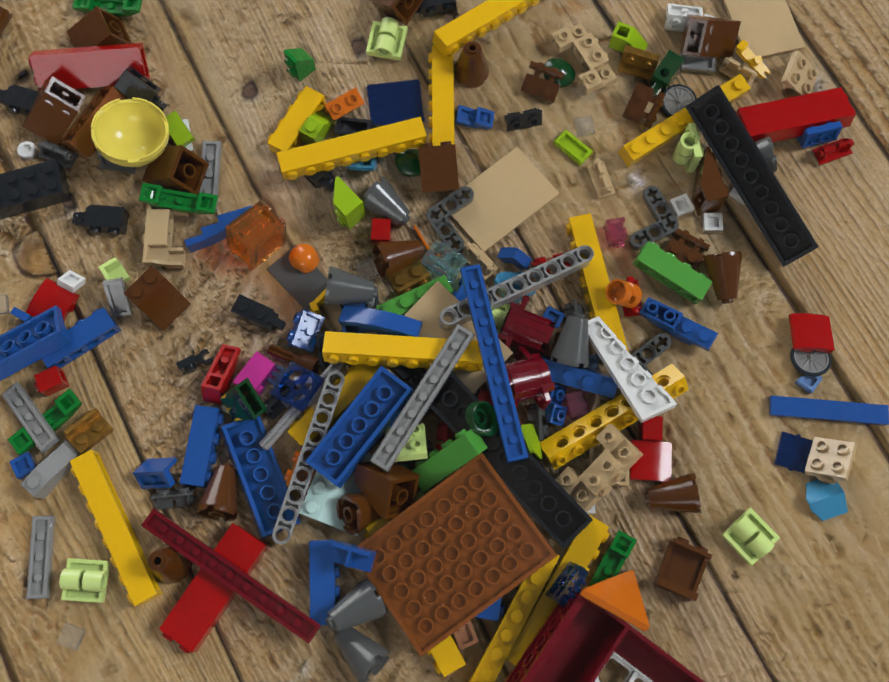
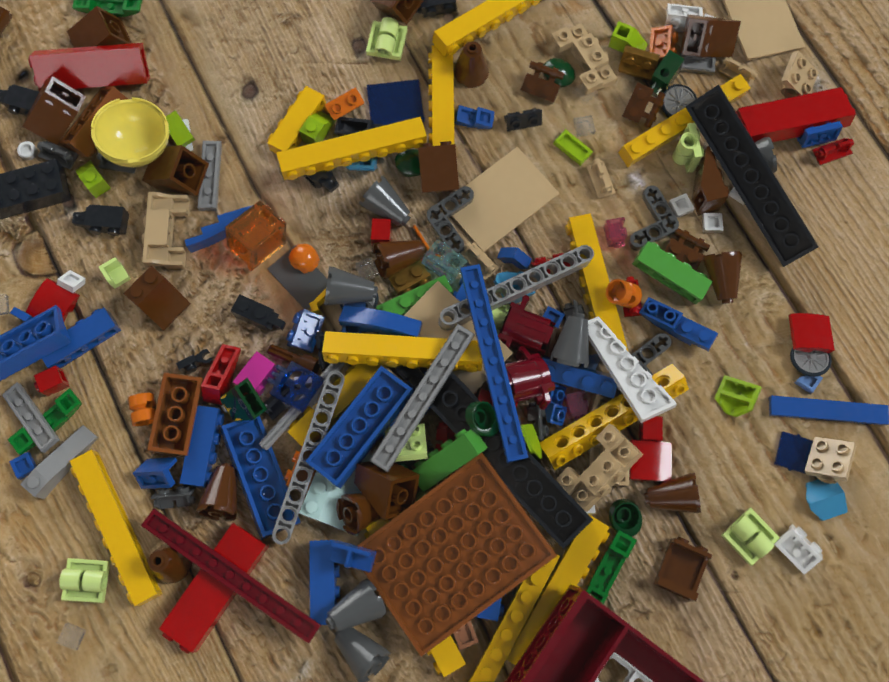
(40, 557): light grey tile -> none
(87, 431): pearl gold bracket -> none
(92, 179): none -> lime slope
(118, 302): light grey tile -> none
(136, 85): black hinge -> none
(142, 408): none -> orange wheel
(175, 415): none -> dark orange slope
(178, 200): green slope -> none
(299, 63): green slope -> none
(347, 205): lime slope -> none
(567, 584): piece -> none
(620, 597): orange tile -> none
(625, 517): none -> dark green hat
(663, 40): none -> orange bracket
(737, 396): none -> lime slope
(753, 61): yellow piece -> none
(799, 549): none -> white bracket

